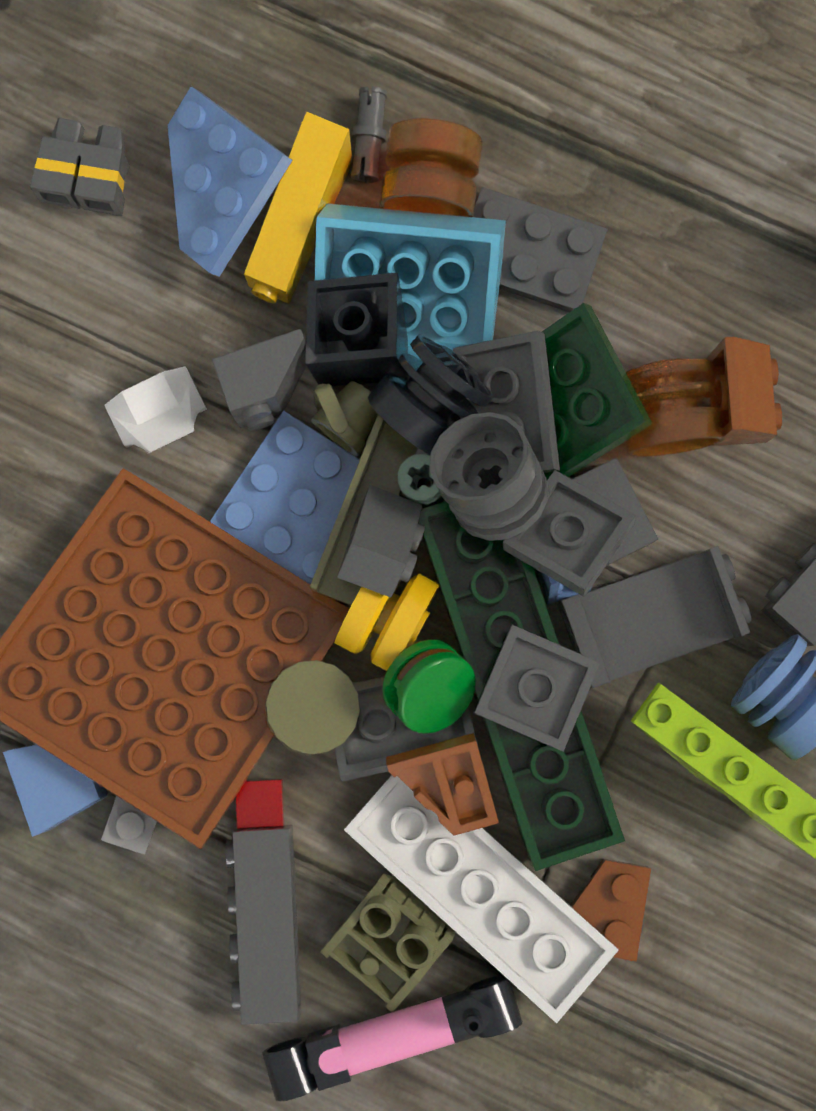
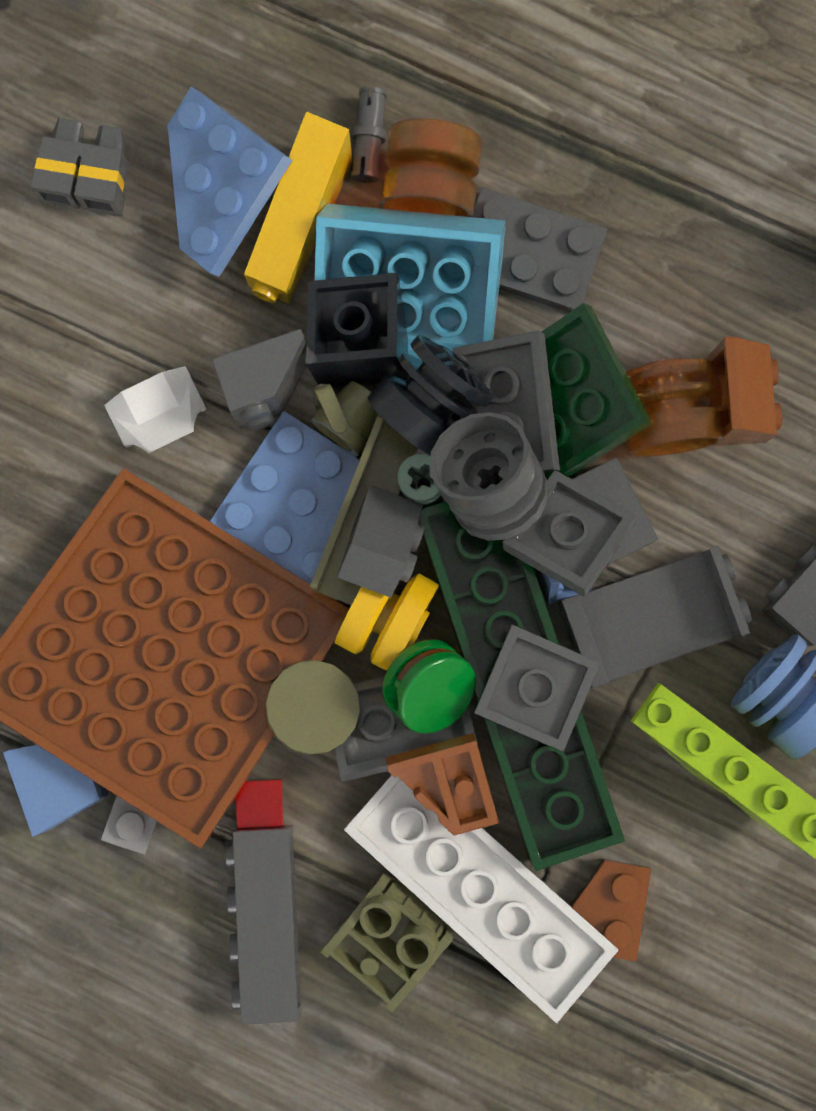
(337, 1053): piece -> none

